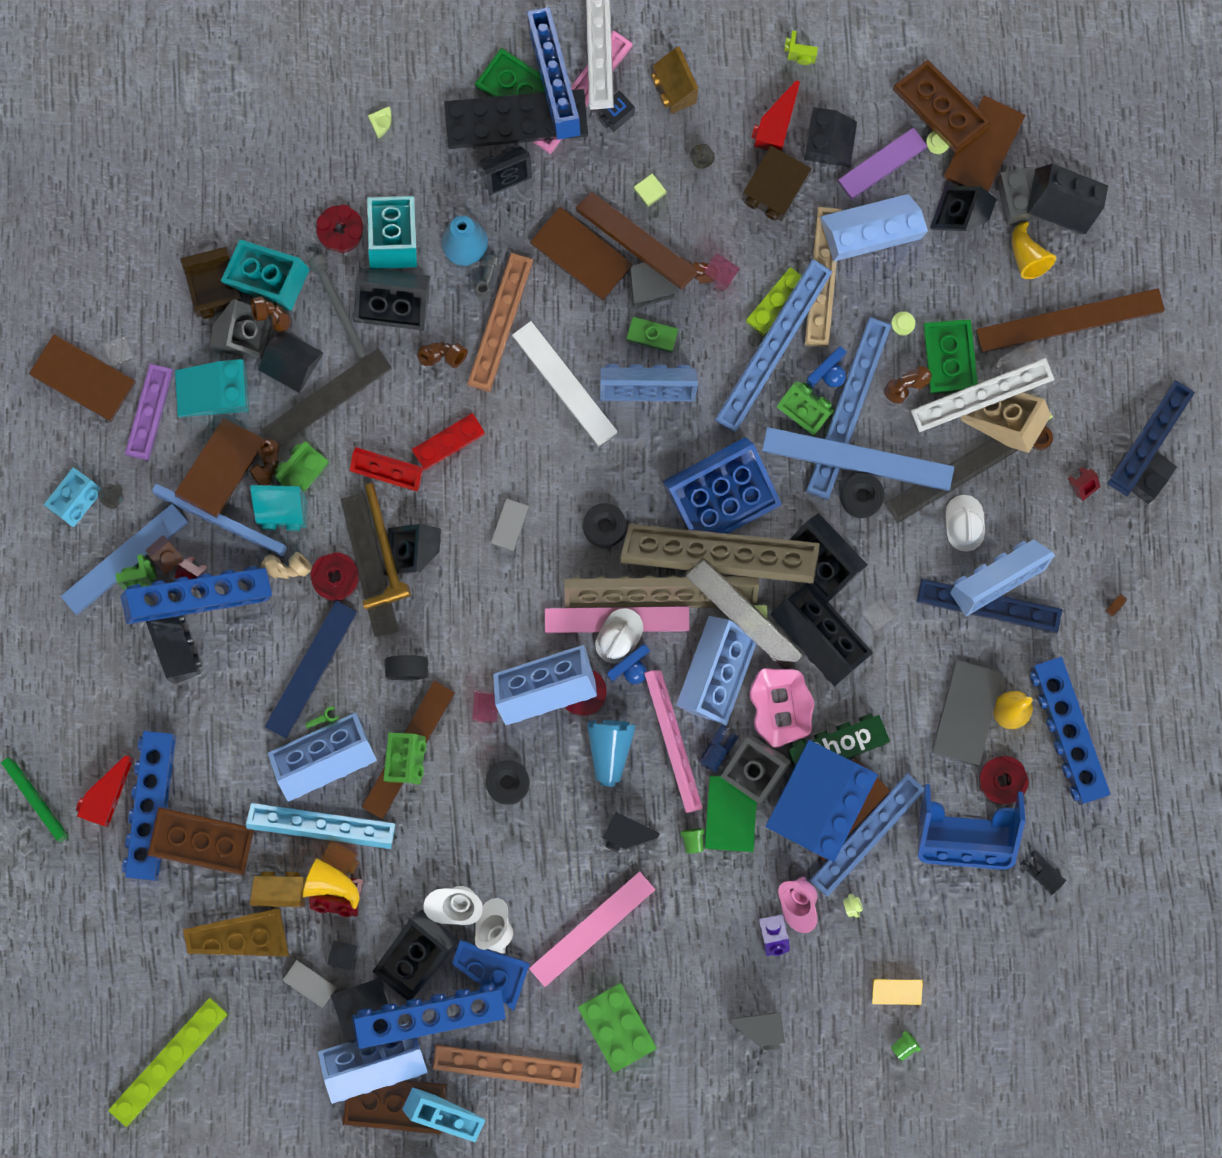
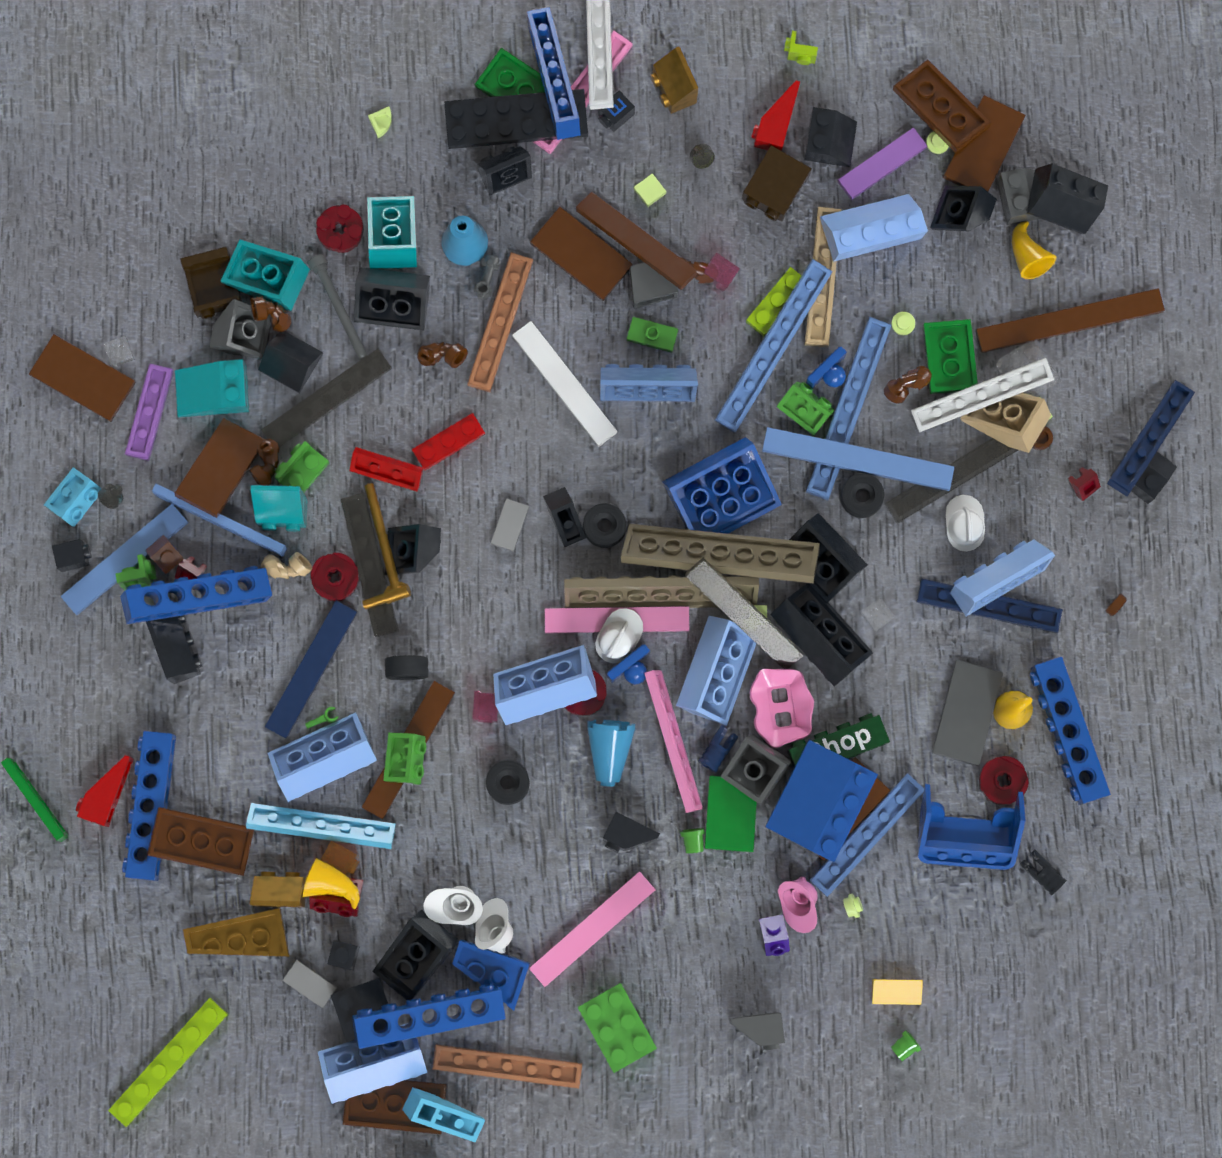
(71, 555): none -> black brick
(564, 516): none -> black slope

